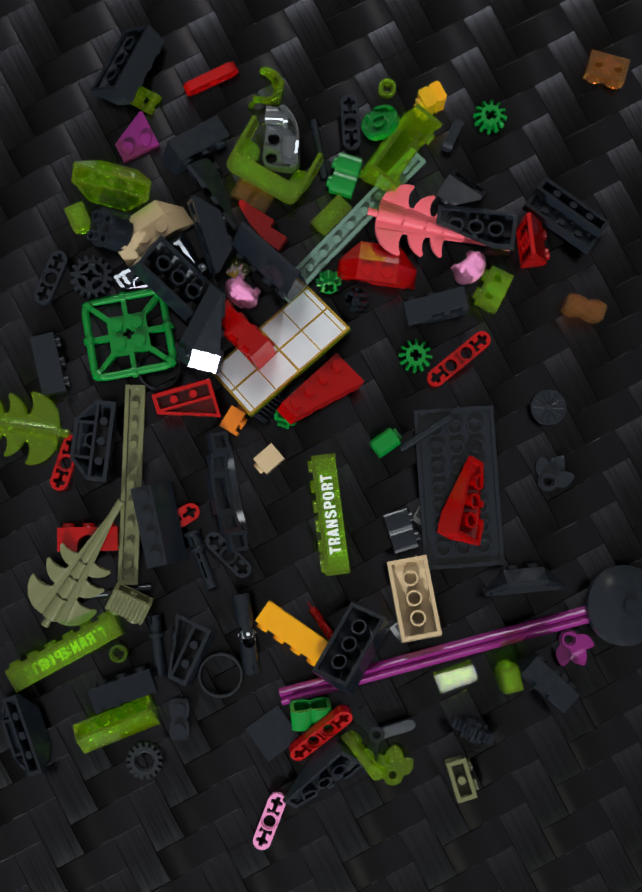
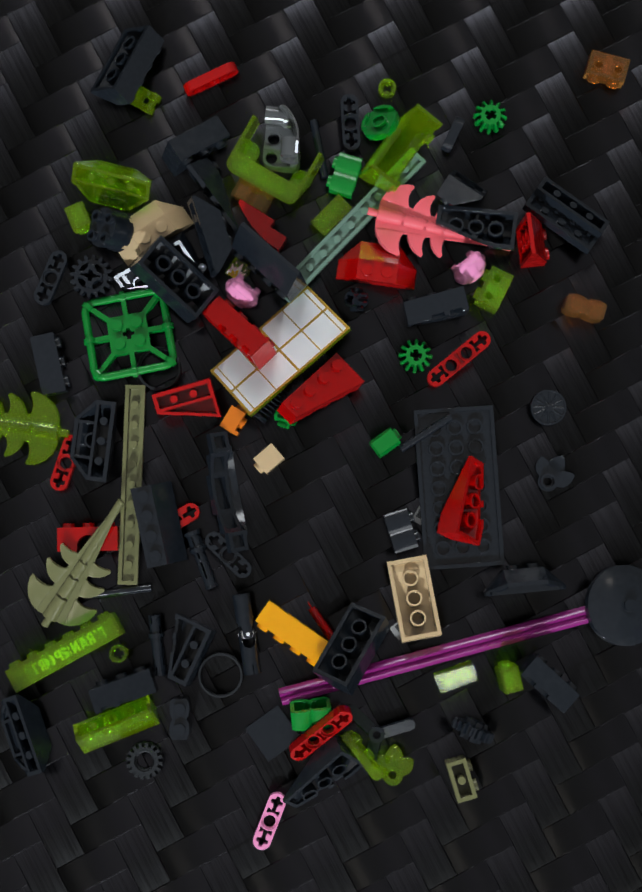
(129, 603): olive brick -> none
(136, 139): magenta wing -> none
(202, 338): black wedge -> none
(278, 85): clear neon green helmet -> none
(328, 281): green gear -> none
(329, 513): clear neon green brick -> none
(432, 97): light orange brick -> none
(573, 650): magenta plate -> none

